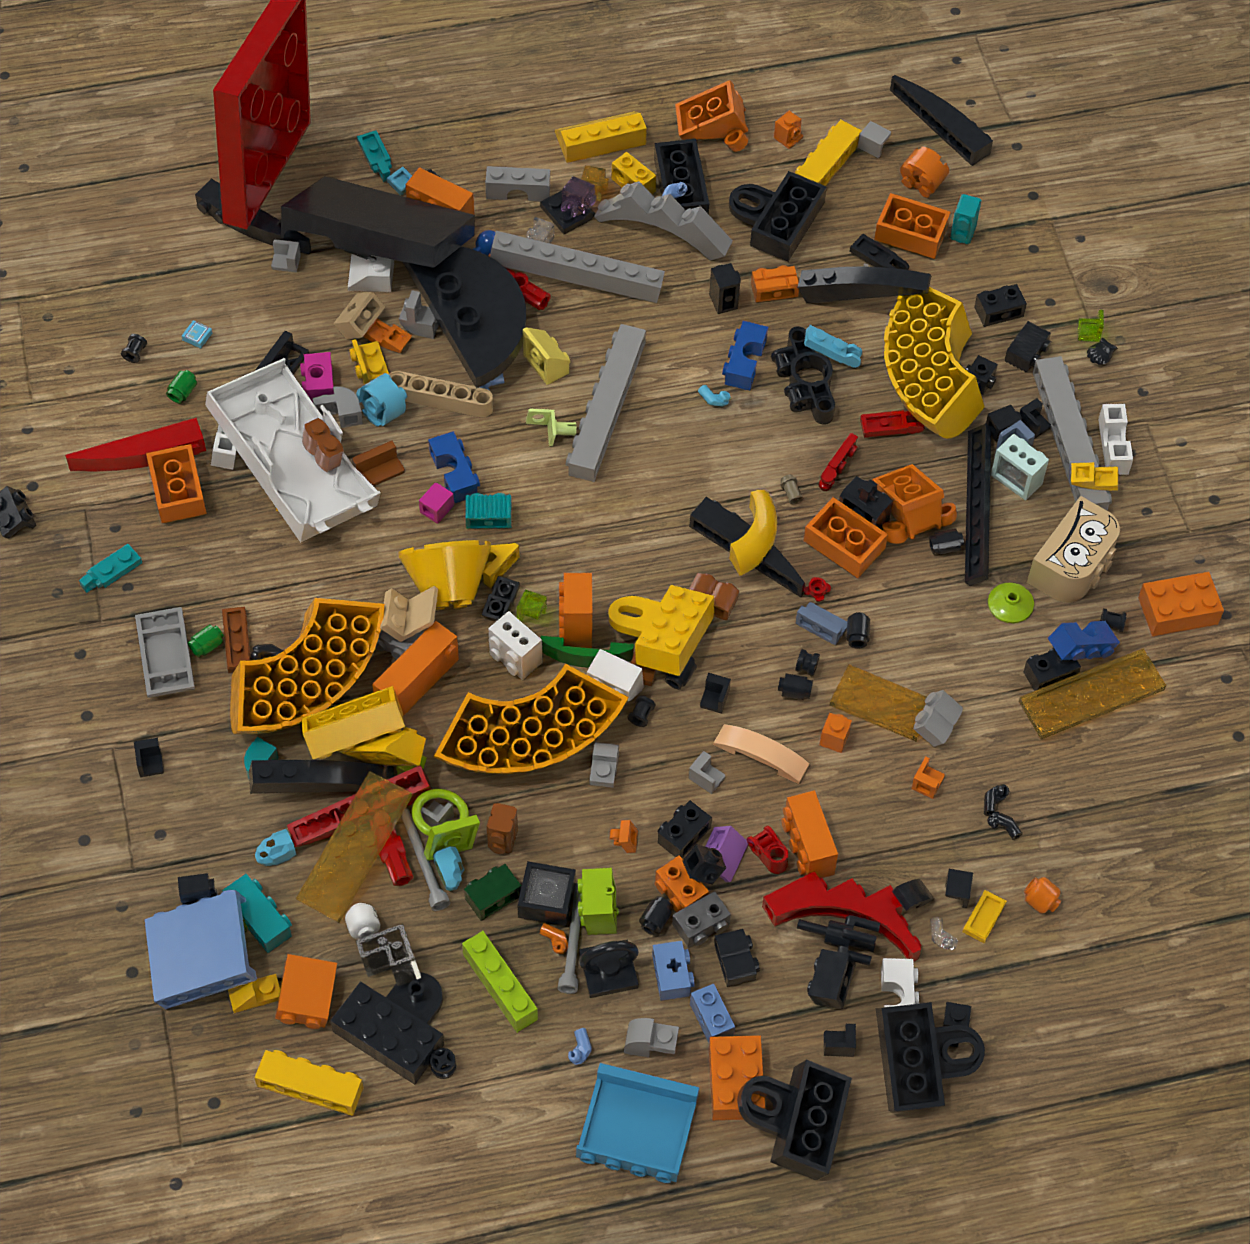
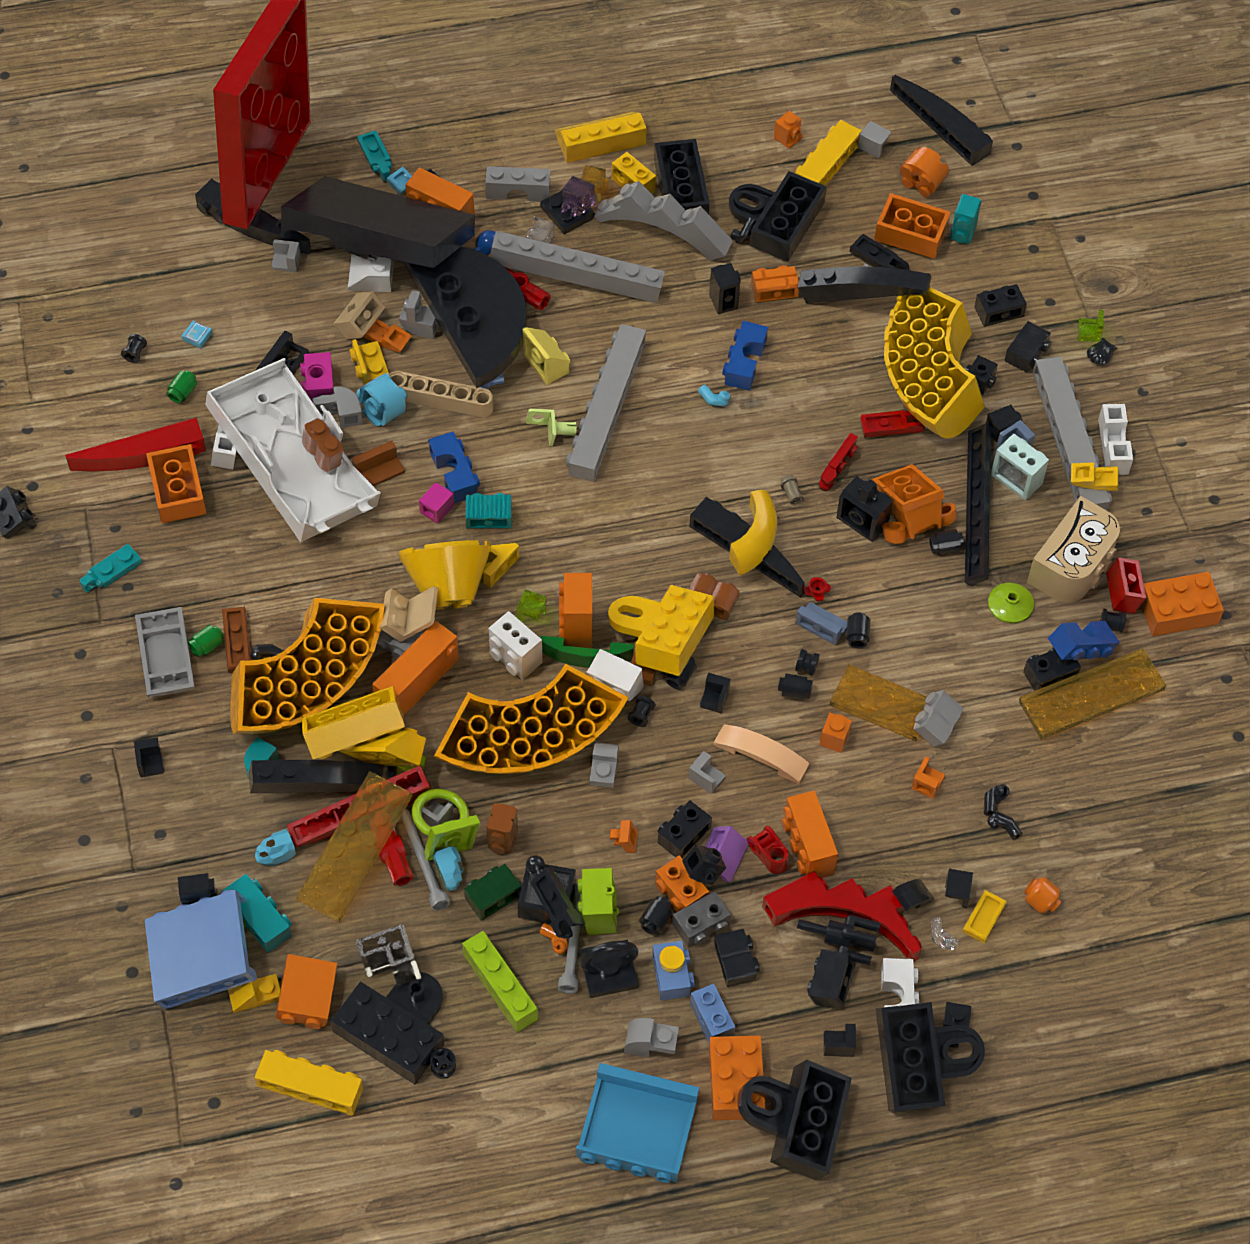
(362, 920): white head -> none
(501, 598): black slope -> none
(553, 898): none -> black plate
(583, 1048): medium blue arm -> none
(671, 959): none -> yellow tile
(676, 190): medium blue arm -> none
(713, 116): orange piece -> none
(740, 236): none -> black arm
(800, 392): black piece -> none
(832, 347): medium azure hinge -> none
(845, 537): orange brick -> none
(1033, 419): black panel -> none
(1125, 585): none -> red brick

